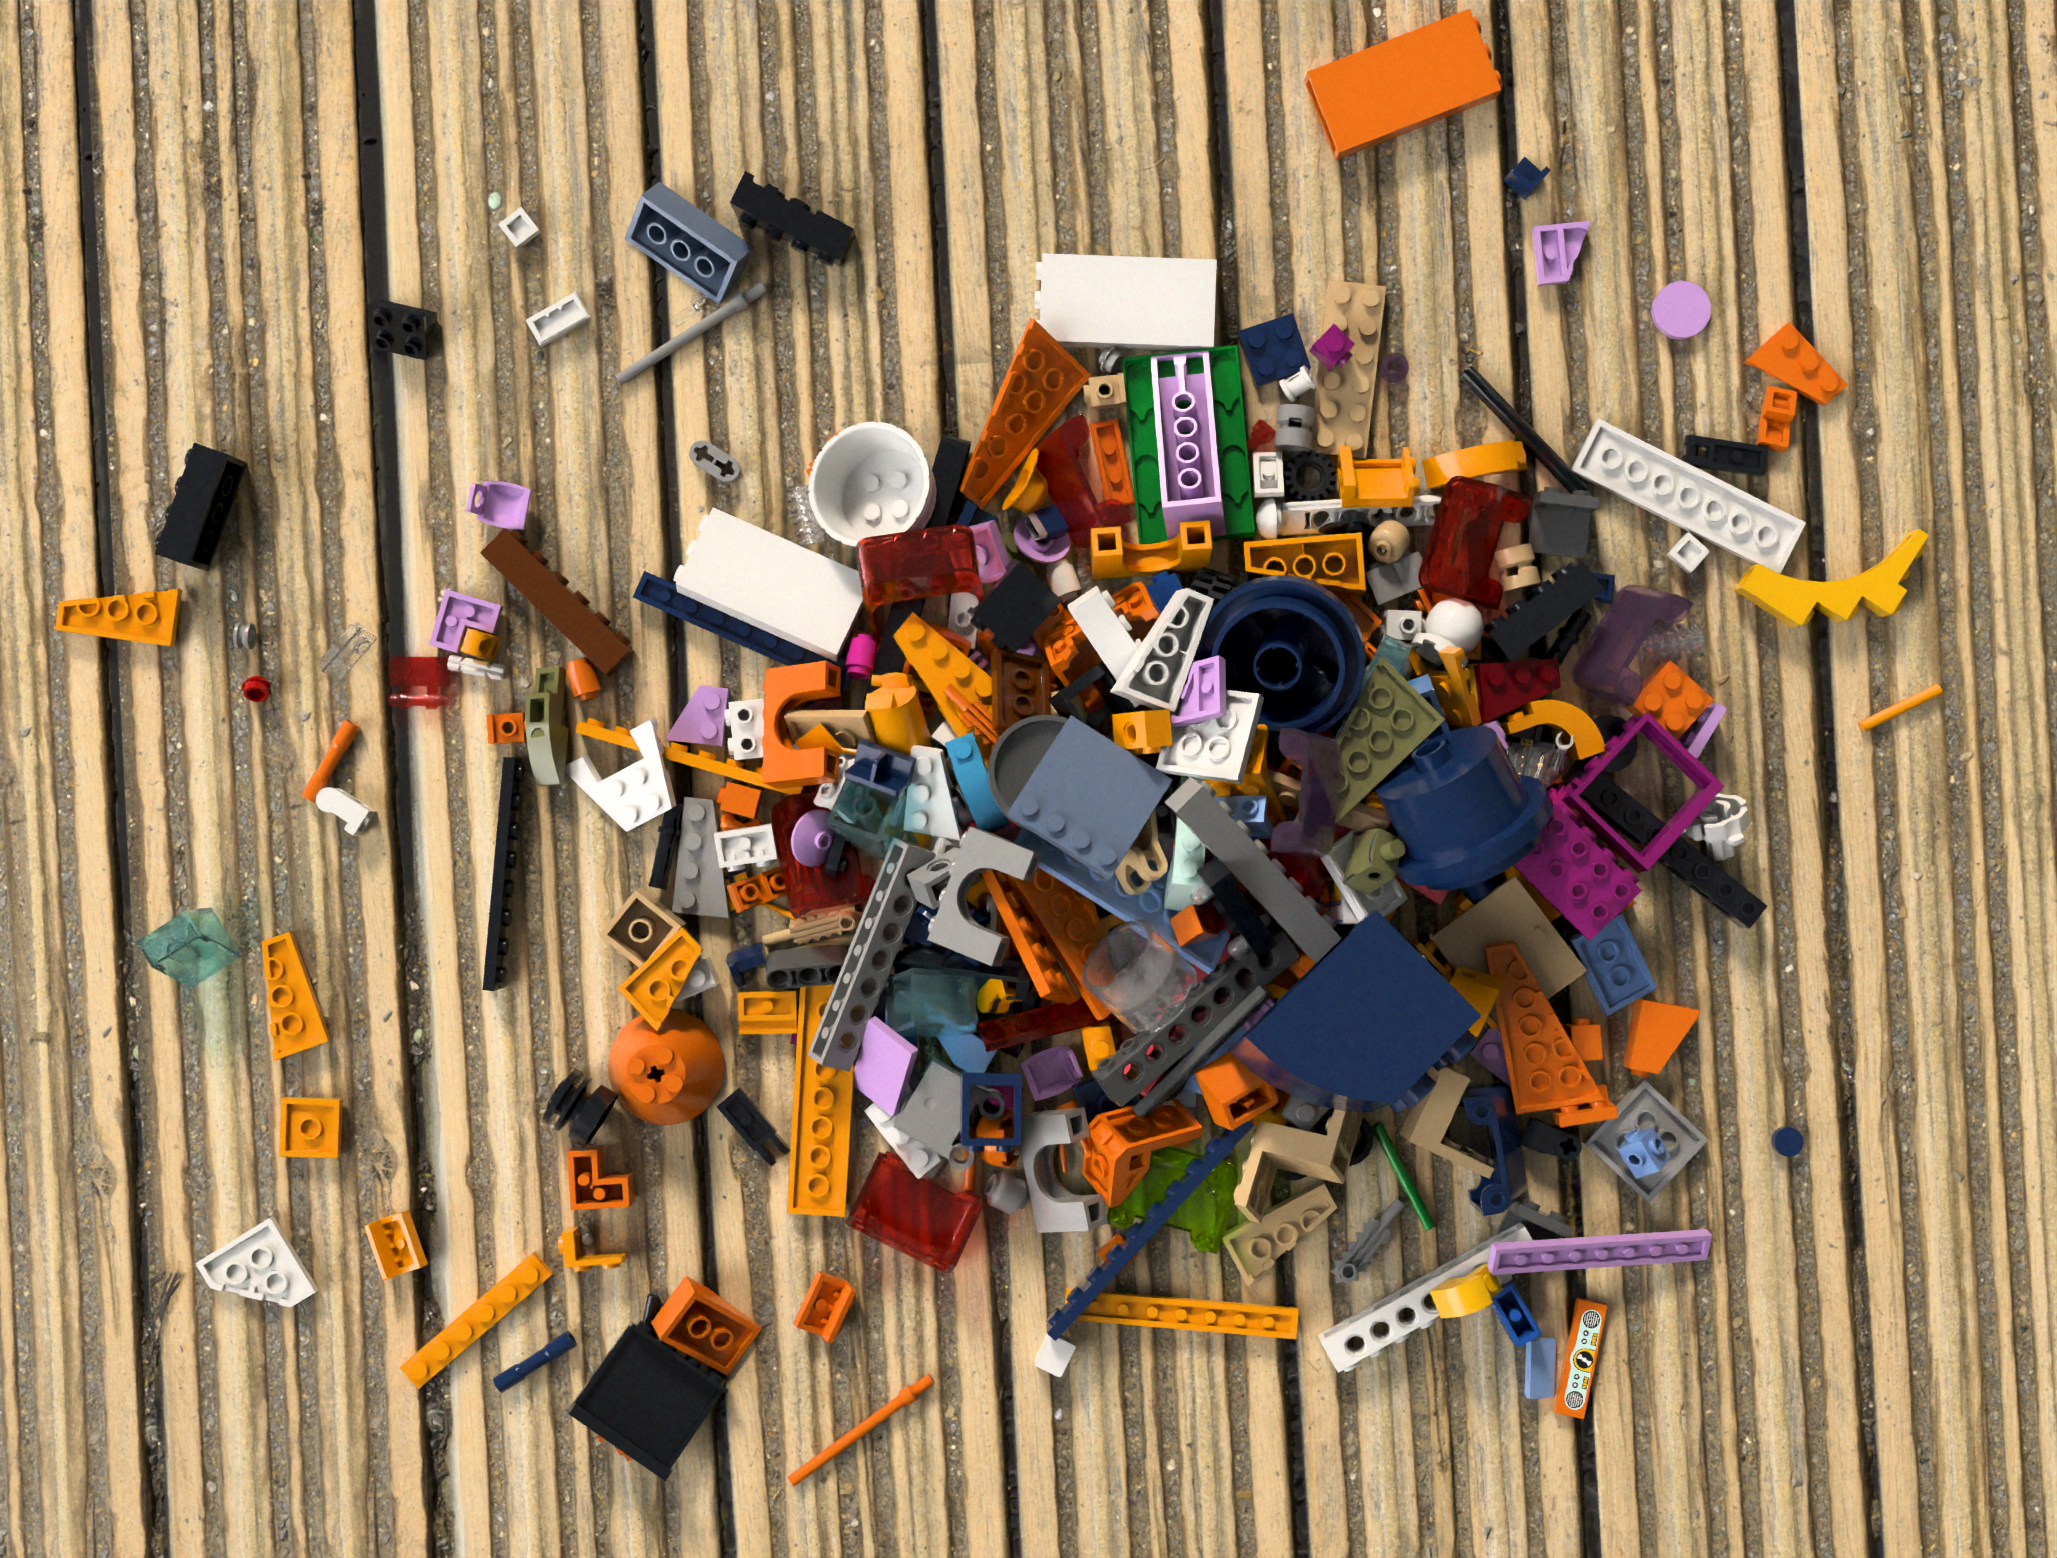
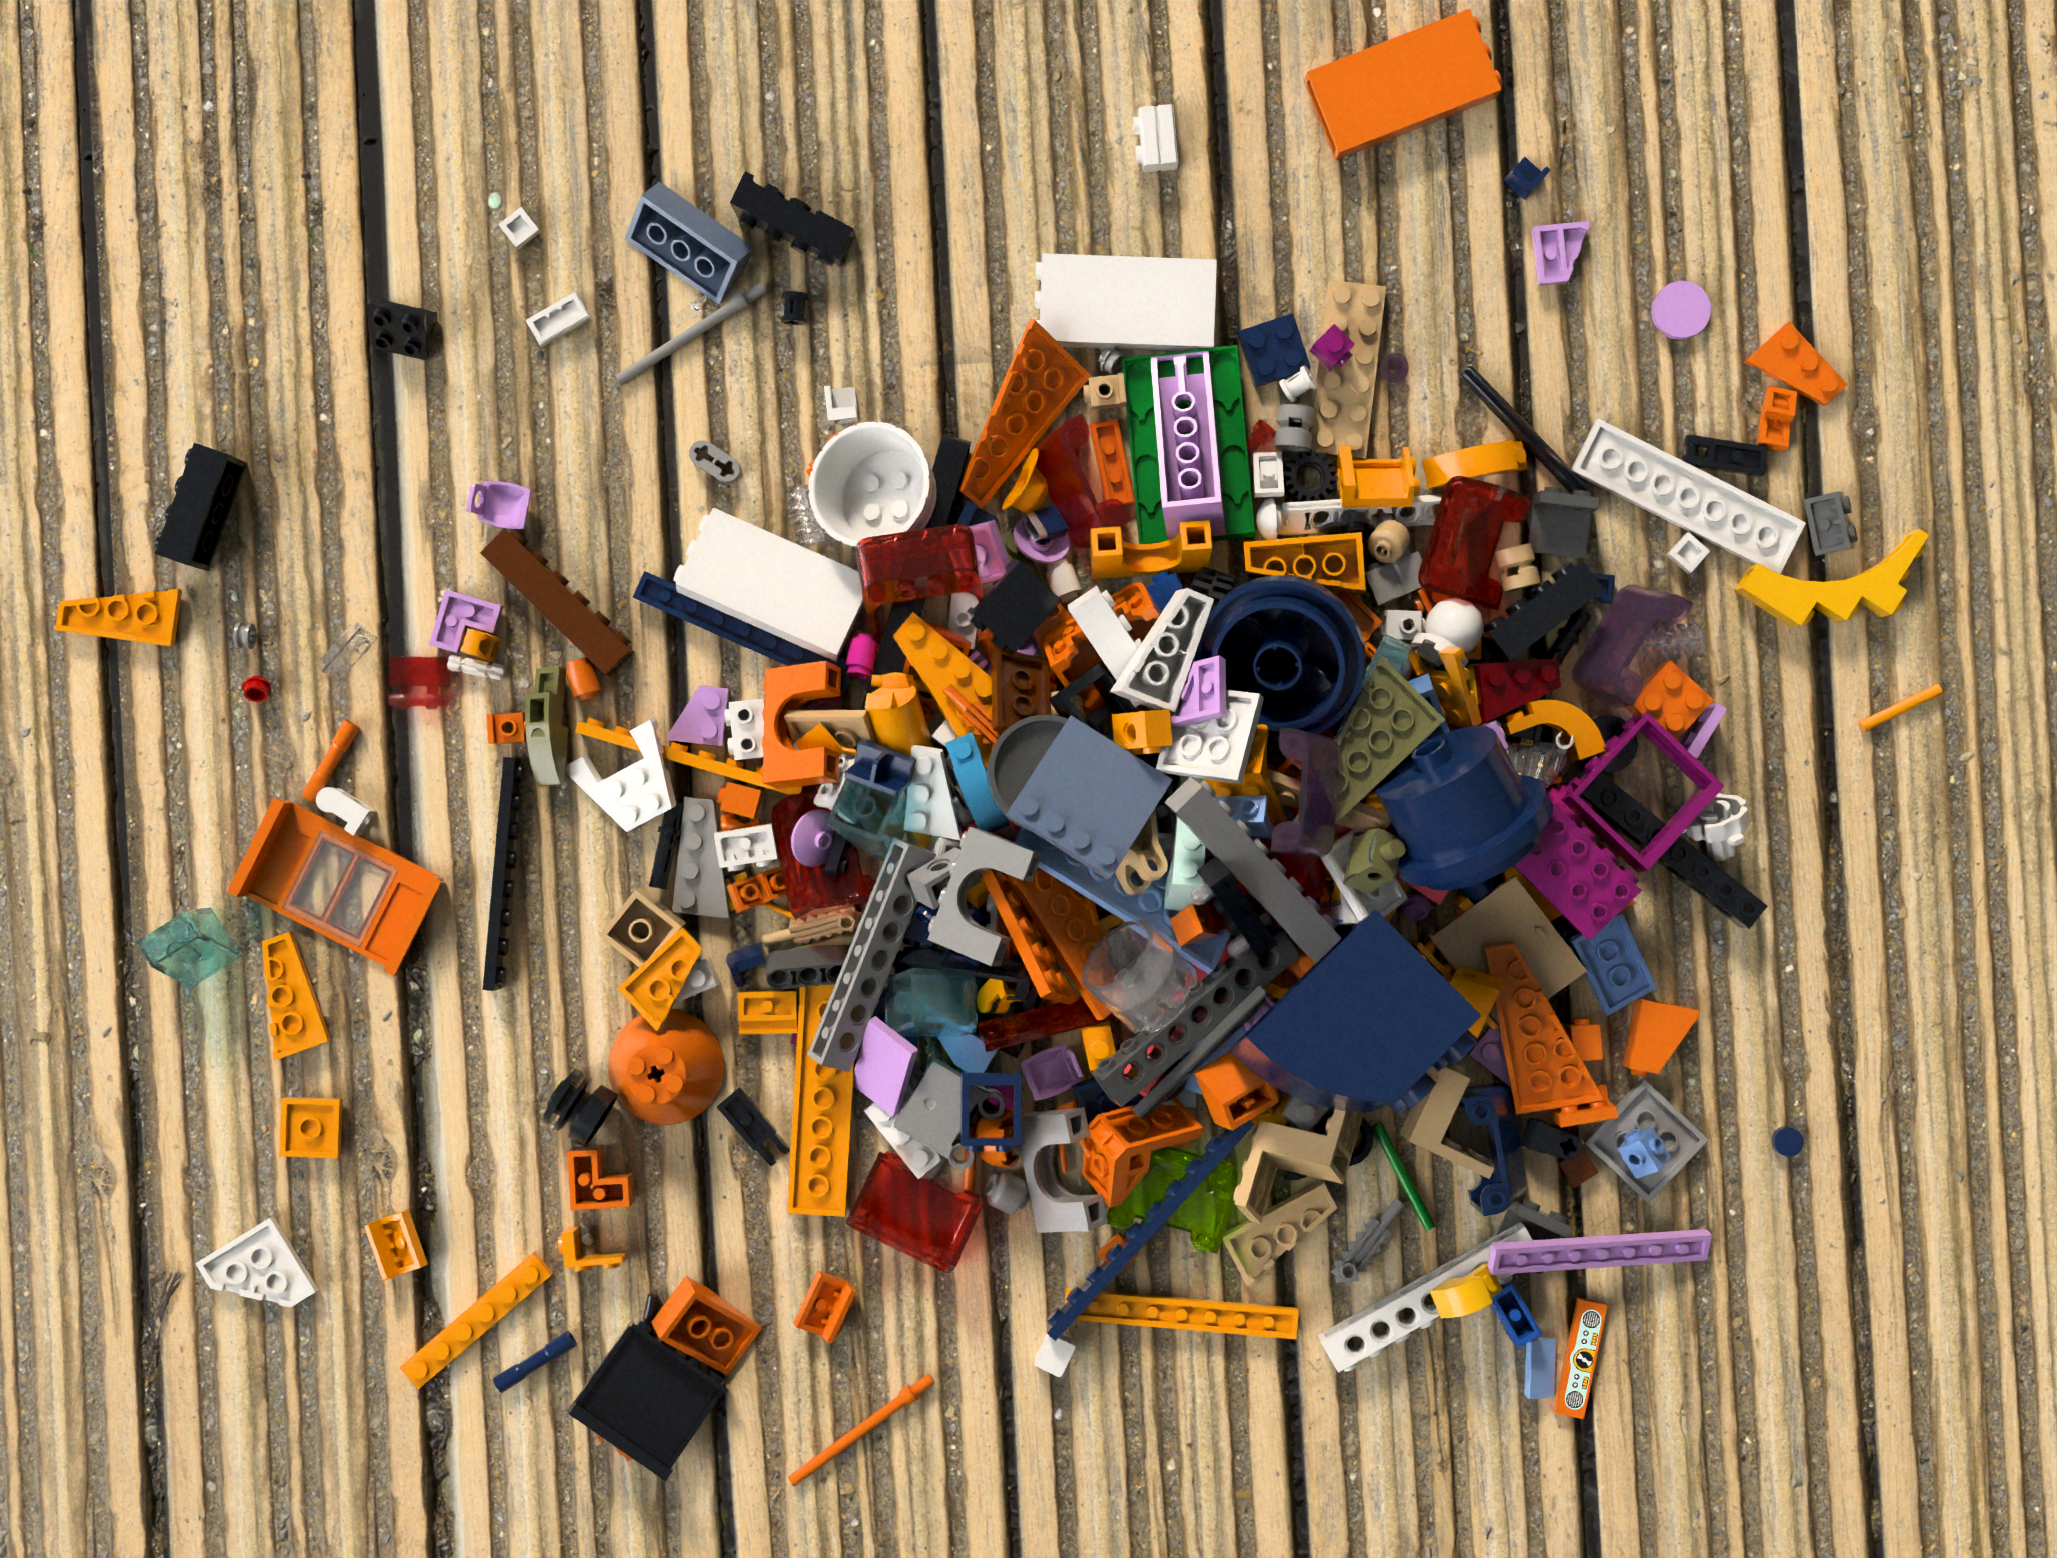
(336, 883): none -> orange piece
(794, 308): none -> black bush
(841, 405): none -> white panel
(1157, 138): none -> white brick
(1416, 907): none -> lavender plate
(1578, 1169): none -> reddish brown tile
(1830, 523): none -> dark grey bracket

